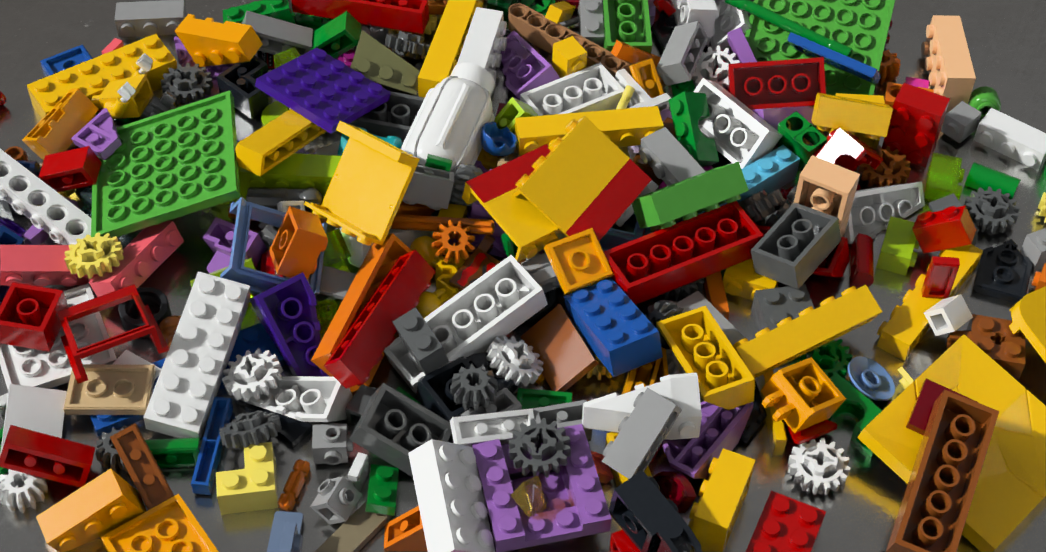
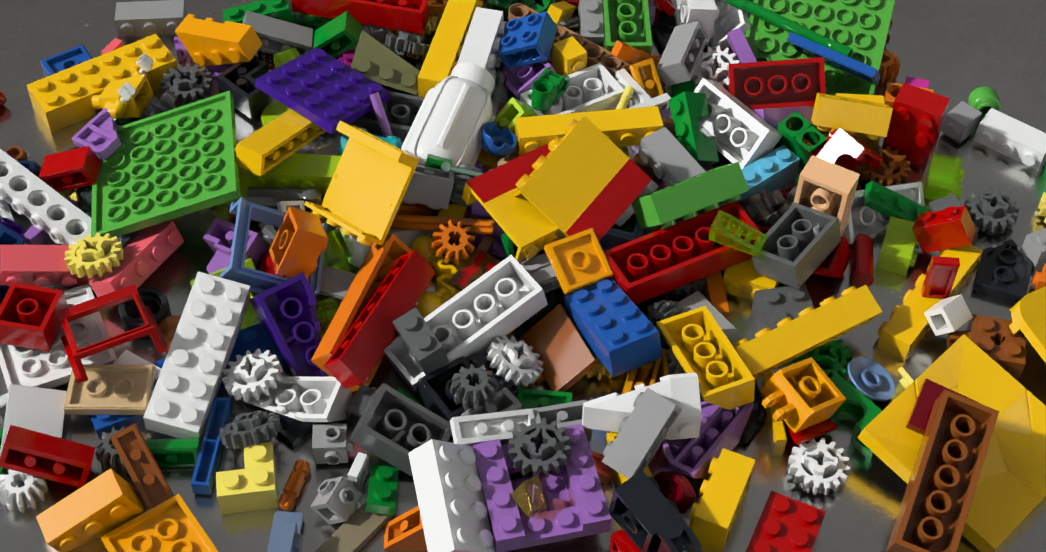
(60, 124): light orange wedge -> none
(380, 114): none -> medium lavender piece
(446, 167): none -> sand green hinge
(527, 40): none -> blue brick
(548, 89): none -> green piece
(726, 223): none -> clear neon green slope
(891, 203): none -> green plate
(948, 59): light nougat brick -> none
(987, 177): green brick -> none

